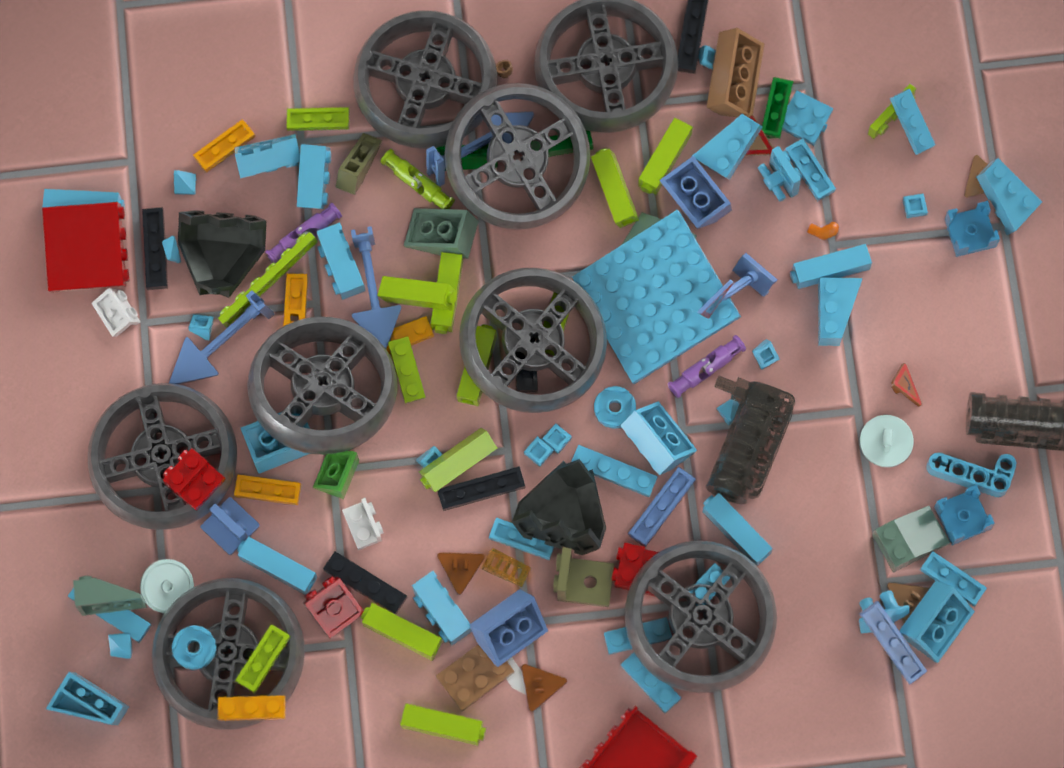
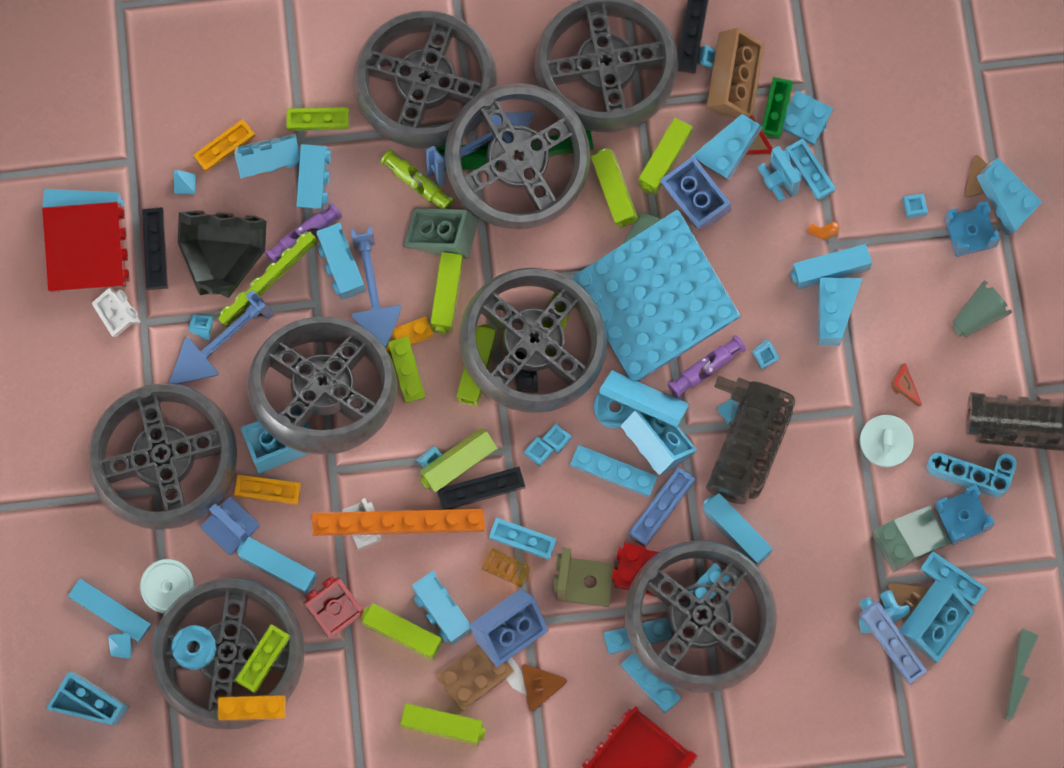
(99, 597): sand green slope -> none
(171, 249): medium azure slope -> none
(193, 478): red plate -> none
(295, 297): light orange plate -> none
(337, 473): bright green slope -> none
(356, 165): olive slope -> none
(365, 583): black plate -> none
(397, 522): none -> orange plate
(417, 293): lime brick -> none
(460, 568): dark orange piece -> none
(507, 66): medium nougat hinge -> none
(563, 510): pearl dark grey panel -> none
(644, 398): none -> medium azure tile
(751, 274): medium blue piece -> none
(880, 125): lime plate -> none
(912, 121): medium azure plate -> none
(980, 311): none -> sand green cone
(1018, 683): none -> sand green slope

